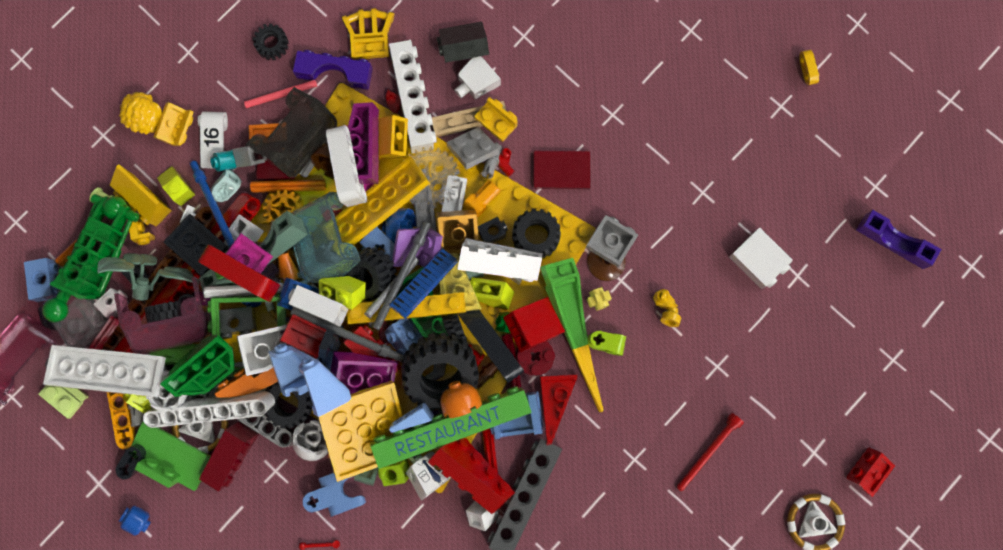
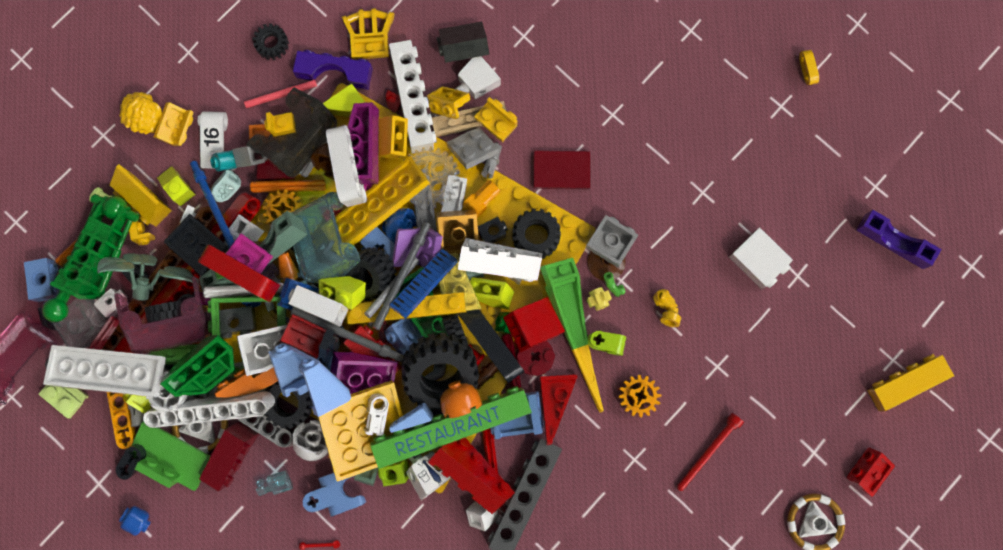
(276, 483): none -> clear light blue plate
(280, 124): none -> yellow bracket
(343, 101): none -> neon yellow slope
(376, 417): none -> white piece
(446, 101): none -> yellow bracket
(504, 159): red arm -> none
(611, 285): none -> bright green arm
(644, 384): none -> light orange gear
(910, 382): none -> yellow brick

